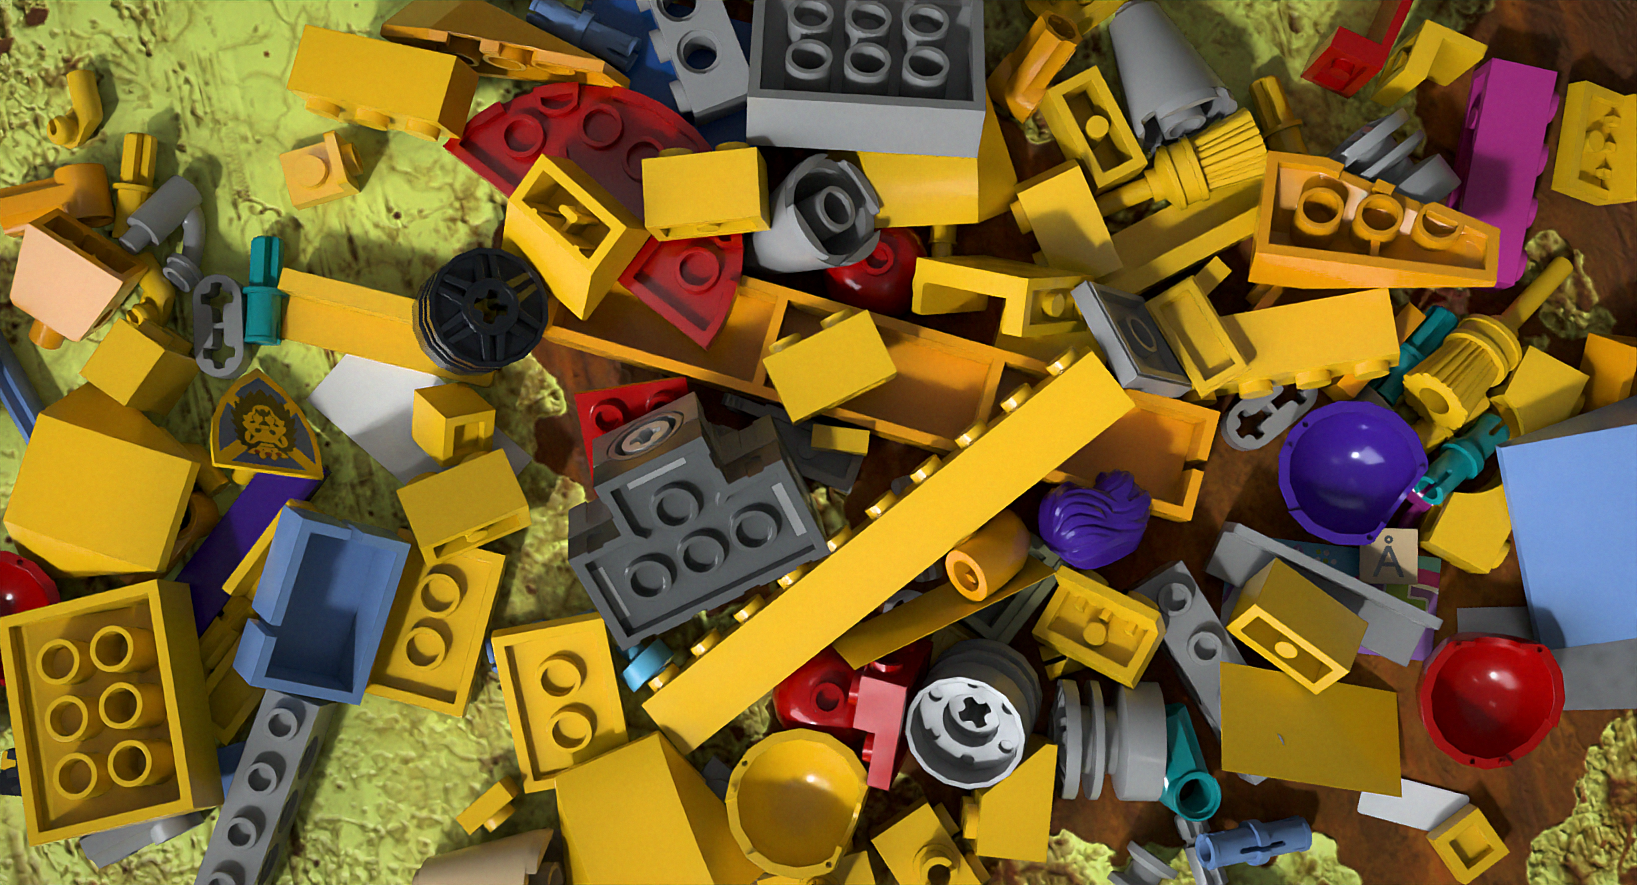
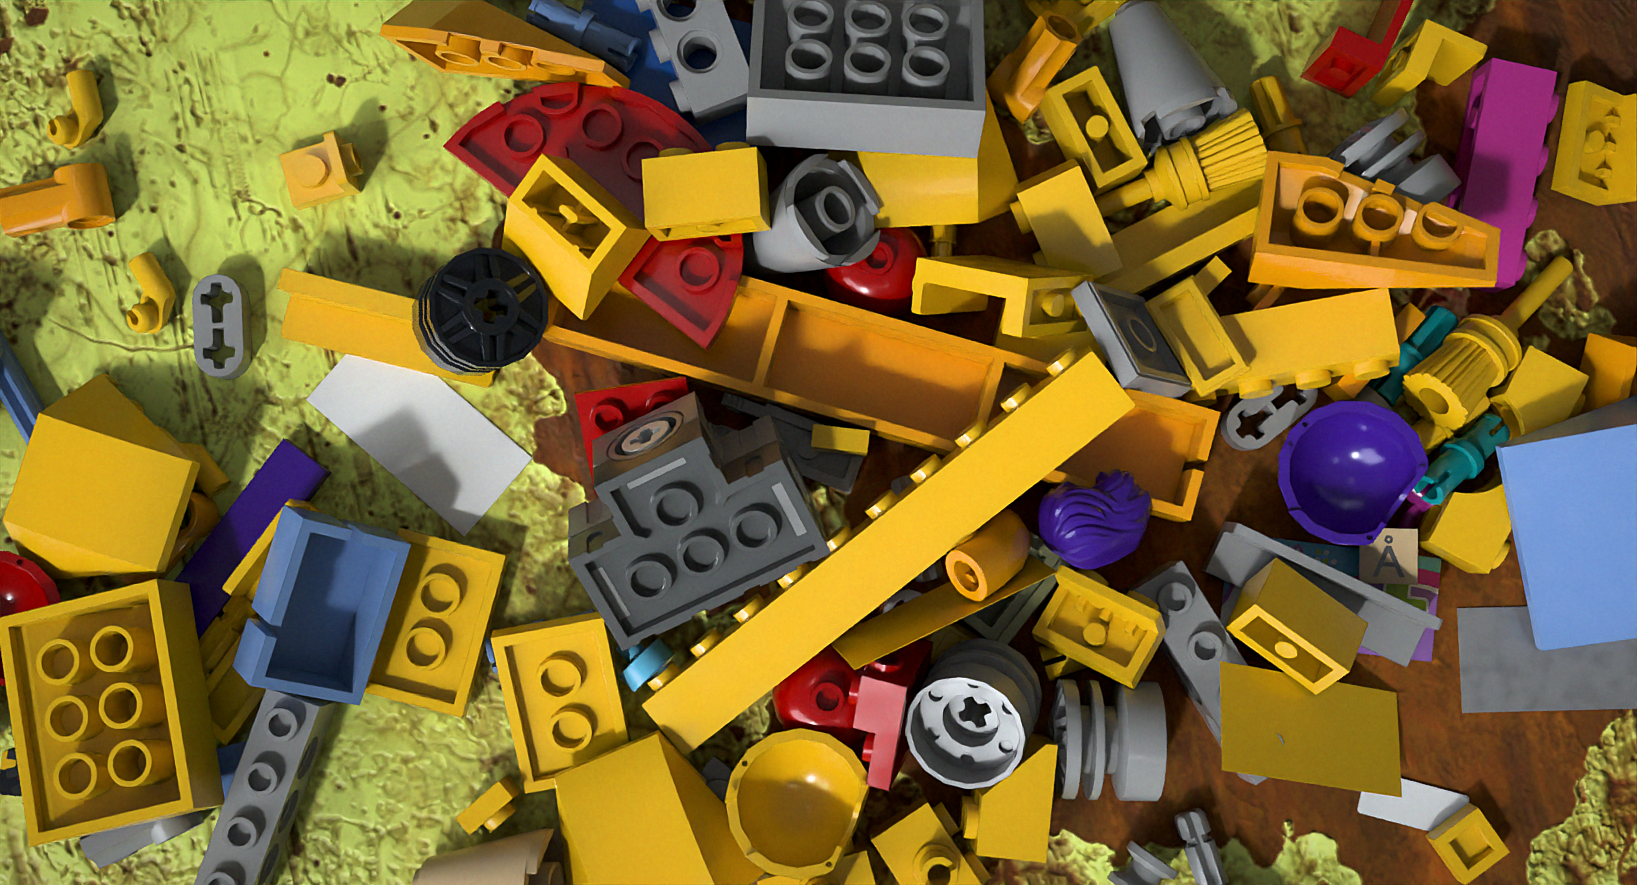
(70, 279): light orange torso -> none
(135, 178): yellow axle -> none
(142, 366): yellow brick -> none
(158, 217): light grey plant -> none
(262, 432): shield -> none
(264, 298): teal axle -> none
(382, 84): yellow wedge -> none
(452, 422): yellow panel -> none
(464, 506): yellow brick -> none
(829, 365): yellow brick -> none
(1184, 764): teal piece -> none
(1253, 842): medium blue pin -> none
(1489, 697): red cylinder -> none

